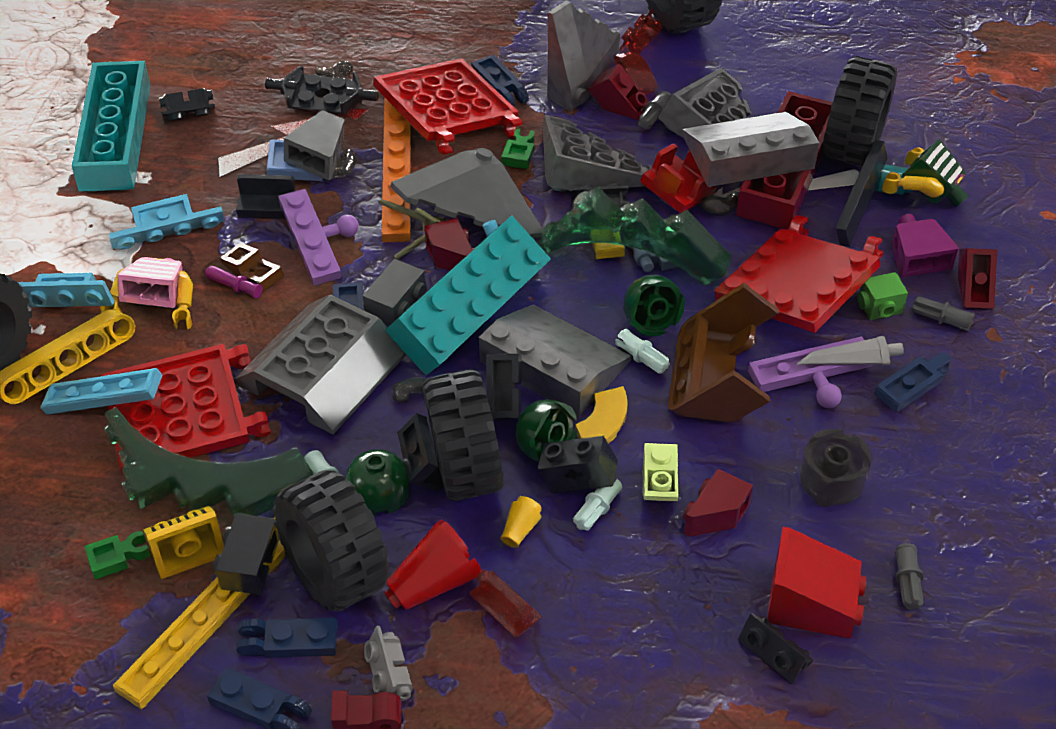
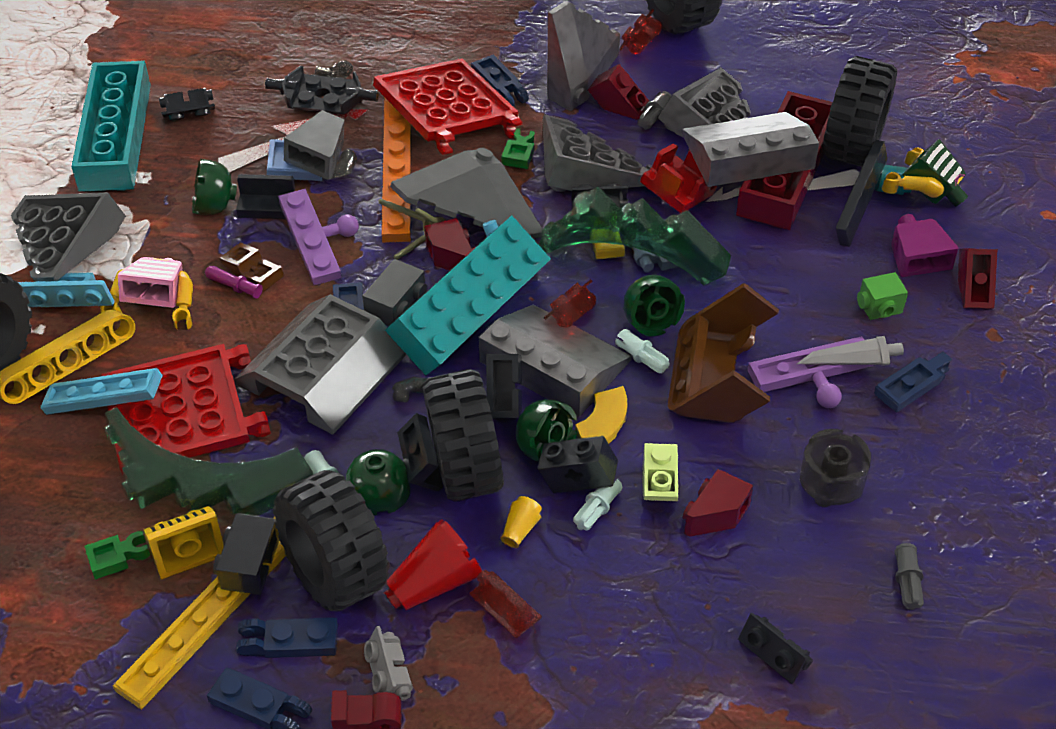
(64, 230): none -> dark grey slope
(164, 219): medium azure bracket -> none
(212, 188): none -> dark green cylinder
(570, 309): none -> clear red hinge
(638, 70): clear red slope -> none
(720, 205): clear smoke arm -> none
(805, 275): red plate -> none
(815, 587): red slope -> none
(943, 313): dark grey axle -> none

